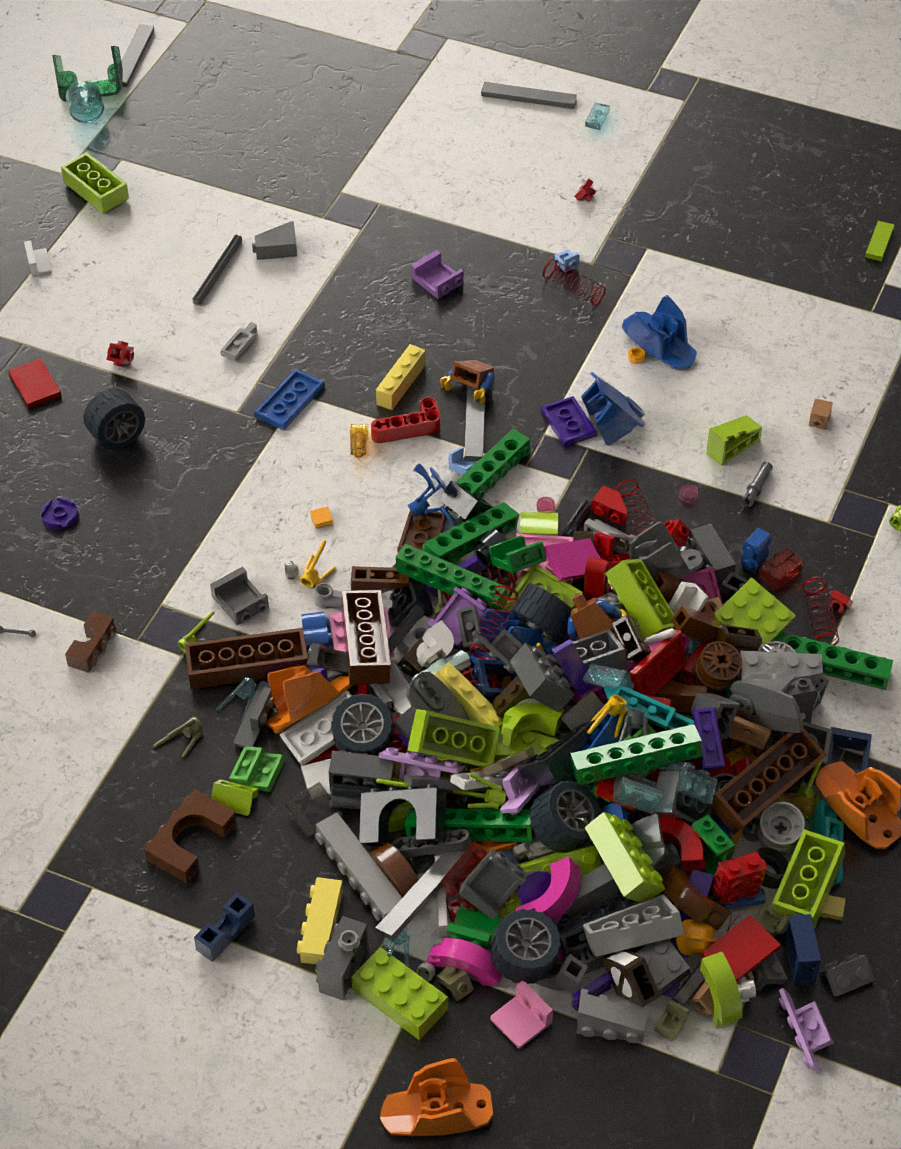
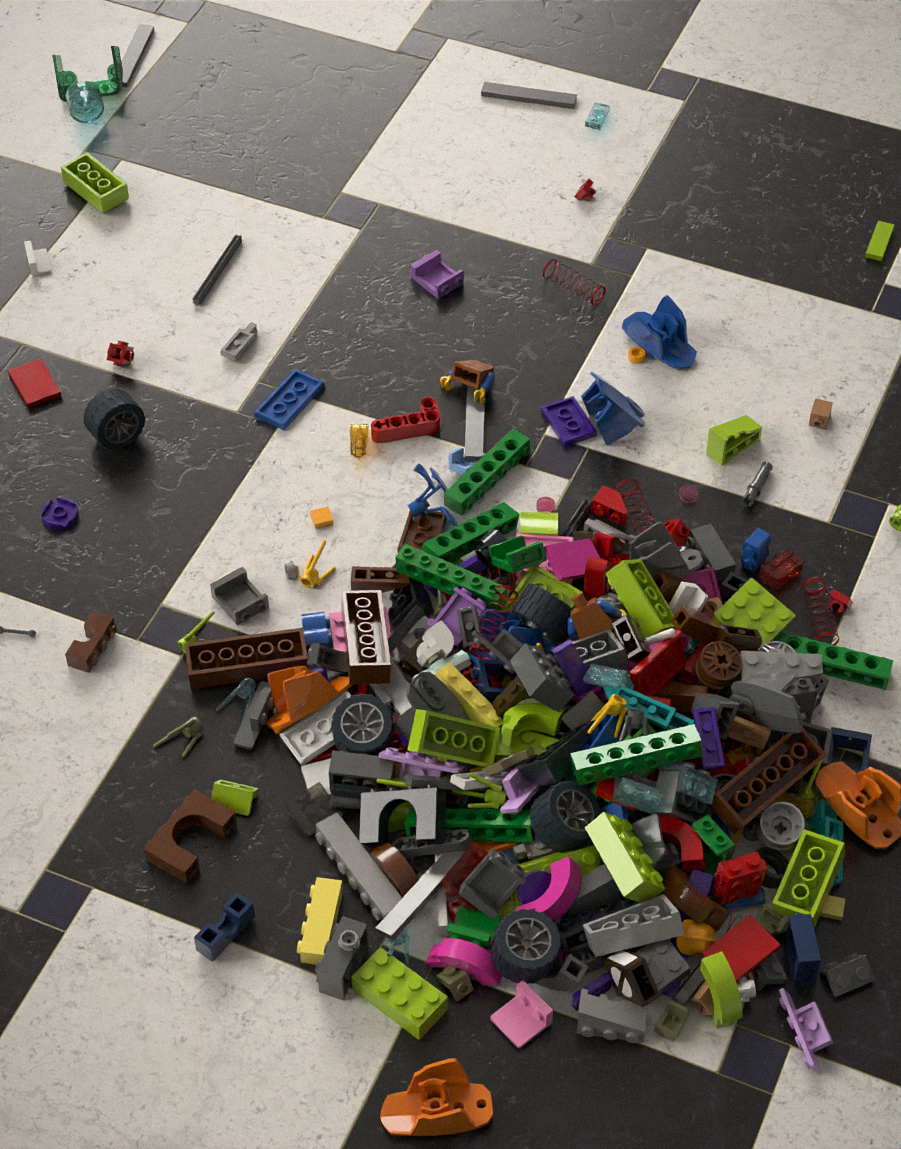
(257, 768): bright green slope -> none
(276, 242): dark grey slope -> none
(327, 597): light grey piece -> none
(400, 377): light yellow brick -> none
(422, 970): light grey hinge -> none
(463, 502): brick -> none
(568, 259): light blue bracket -> none

